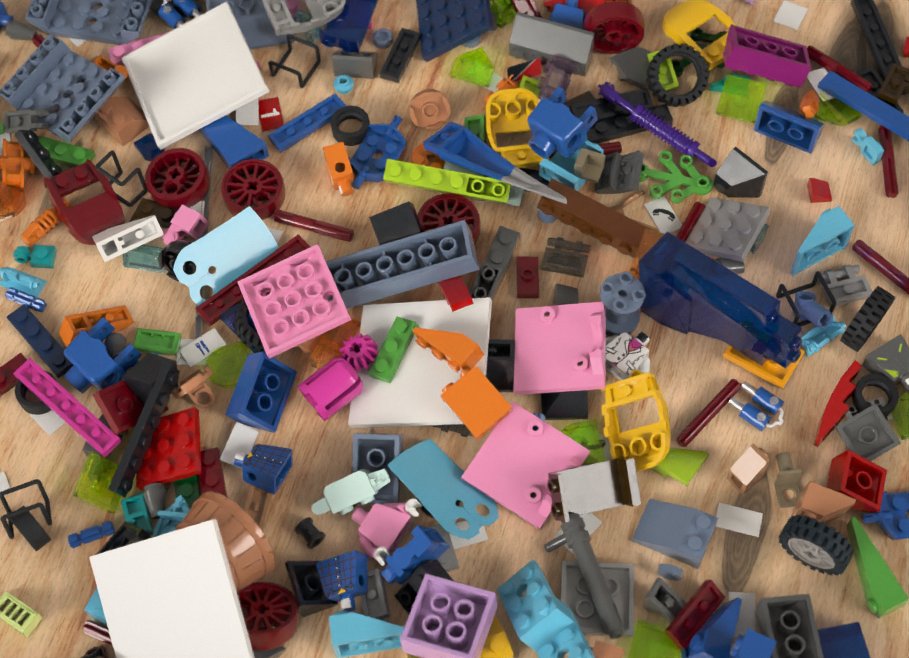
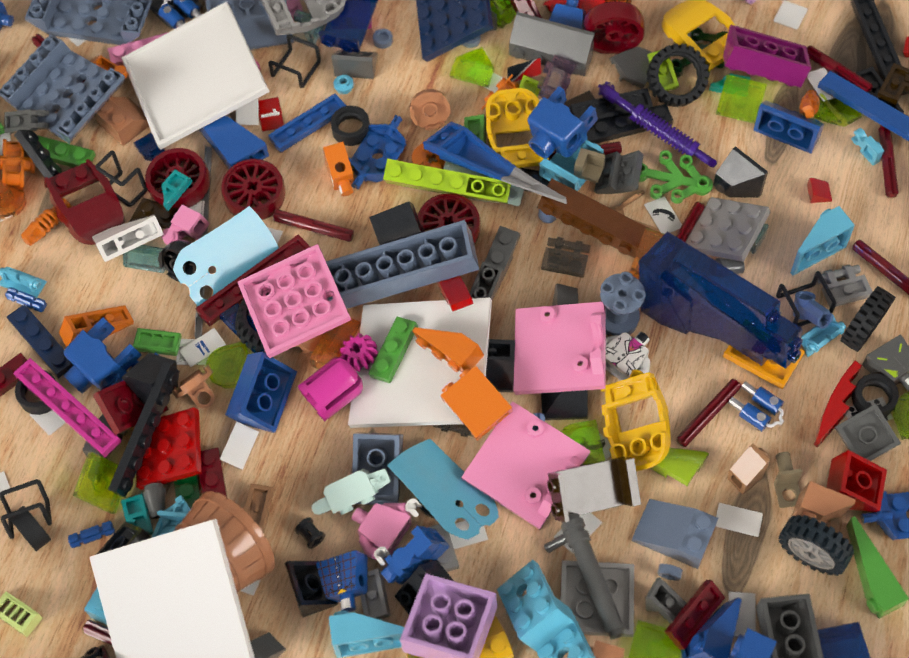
(19, 31): dark grey cone -> none
(41, 256): teal plate -> none
(115, 344): dark grey cone -> none
(174, 187): none -> teal tile
(265, 466): blue torso -> none
(268, 606): dark red piece -> none
(400, 55): black plate -> none
(527, 277): dark red plate -> none

